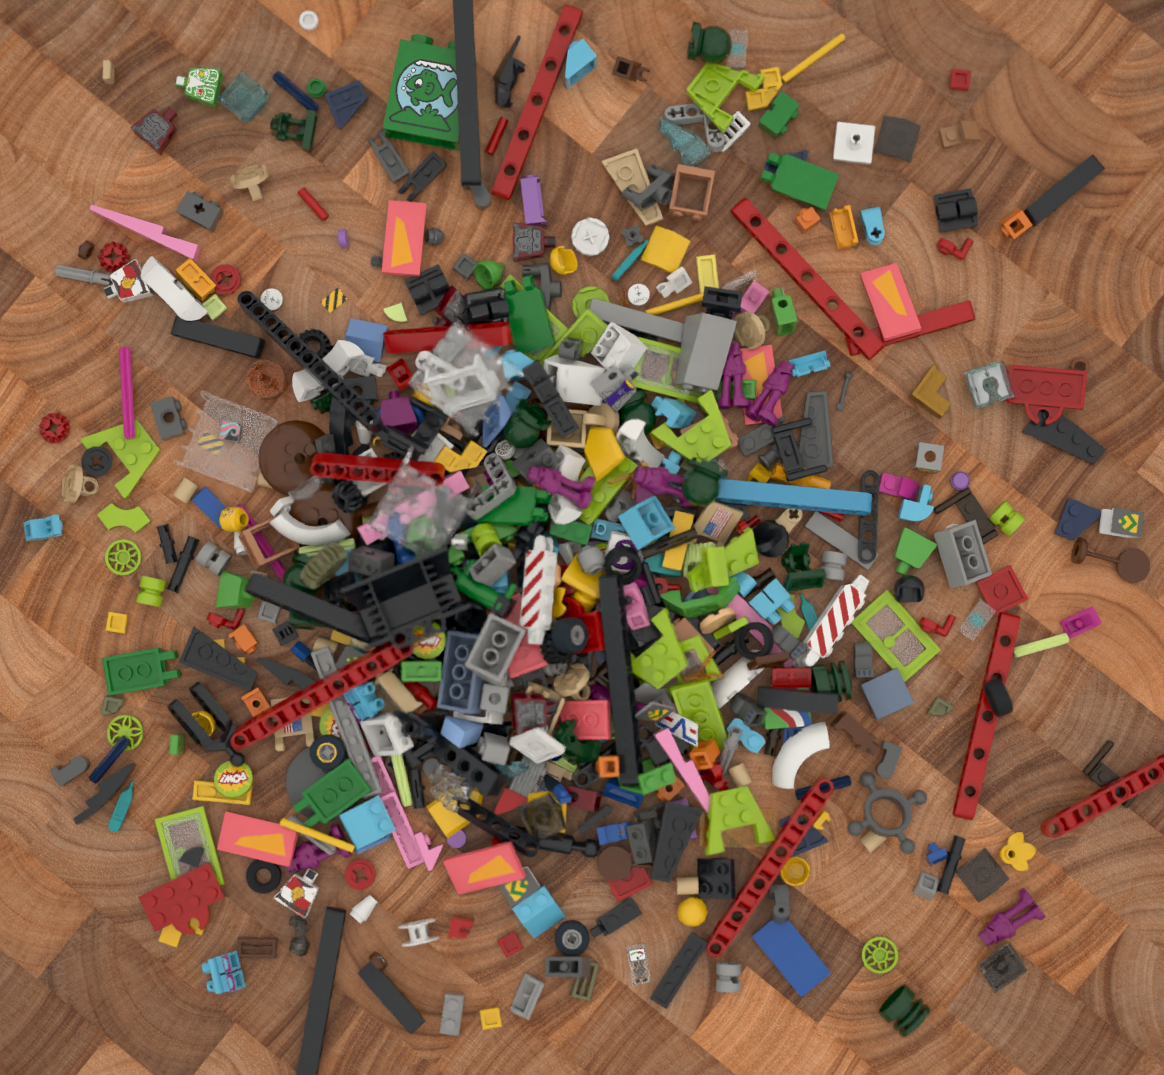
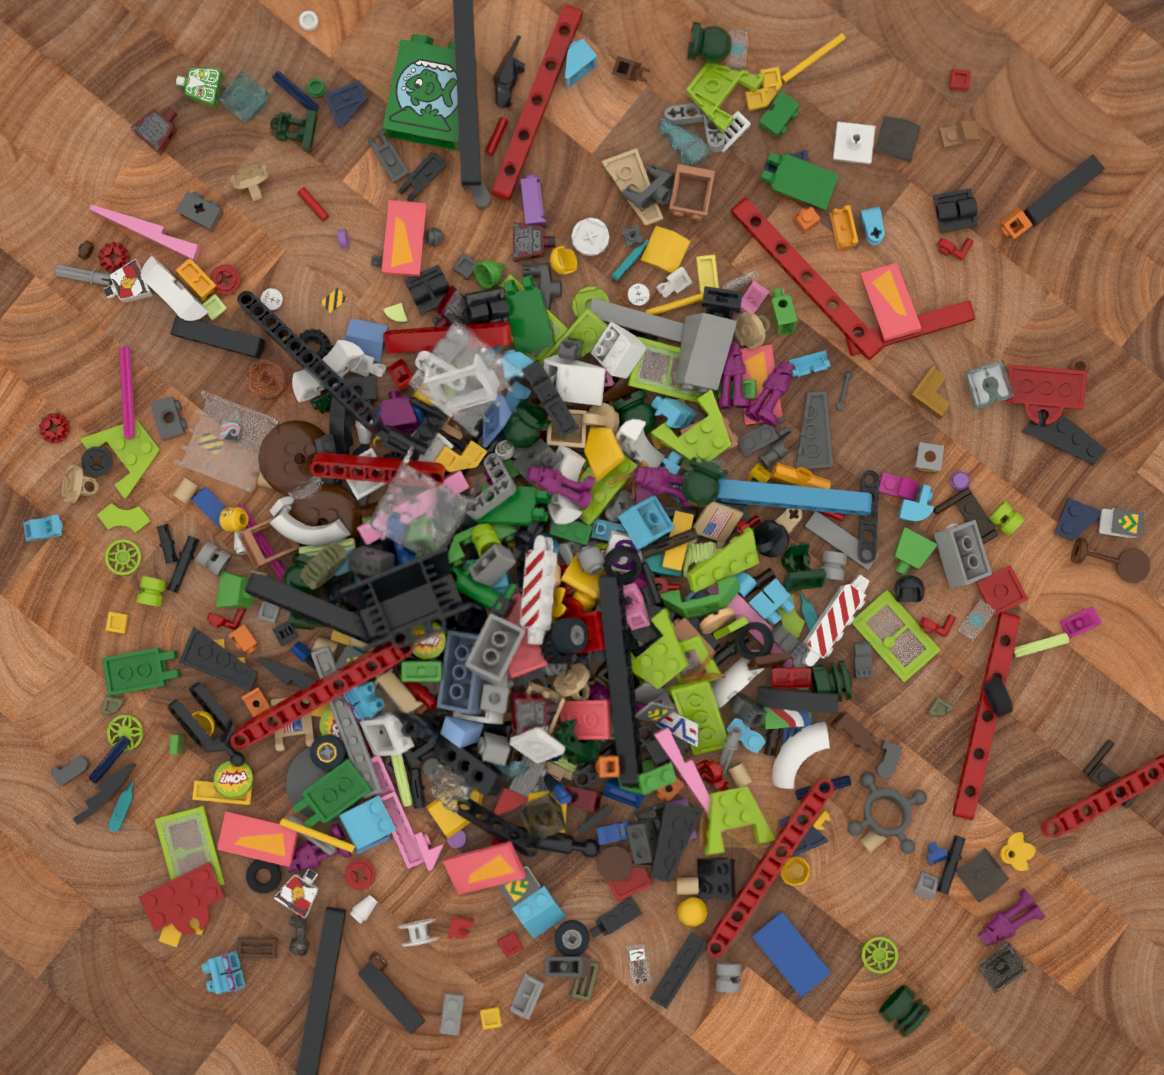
(108, 72): tan tile -> none
(192, 856): black tile -> none
(347, 496): black gear -> none
(460, 541): white piece -> none
(615, 386): light grey torso -> none
(704, 754): orange brick -> none
(714, 567): lime panel -> none
(781, 907): dark grey leg -> none
(789, 451): black plate -> none
(886, 693): sand blue slope -> none

